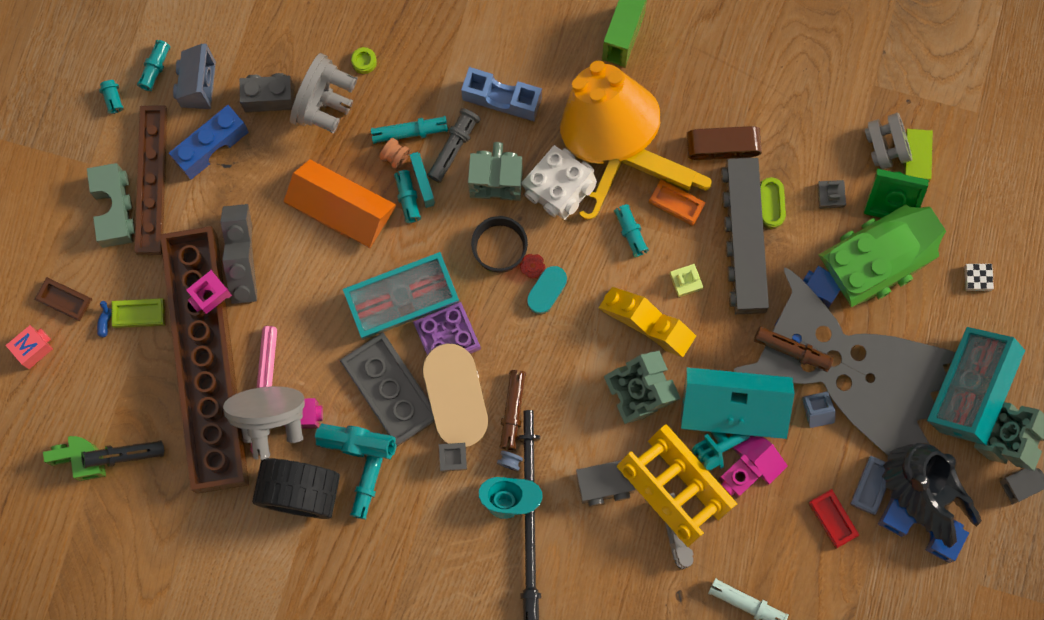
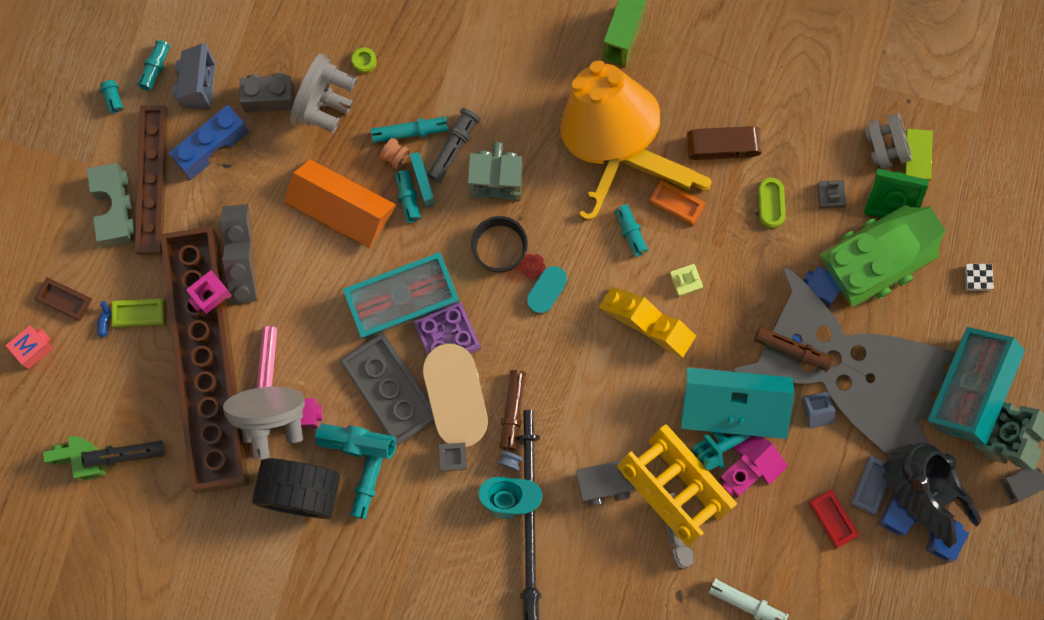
(516, 100): medium blue arch -> none
(559, 182): white brick -> none
(642, 387): sand green brick -> none
(746, 236): dark grey brick -> none

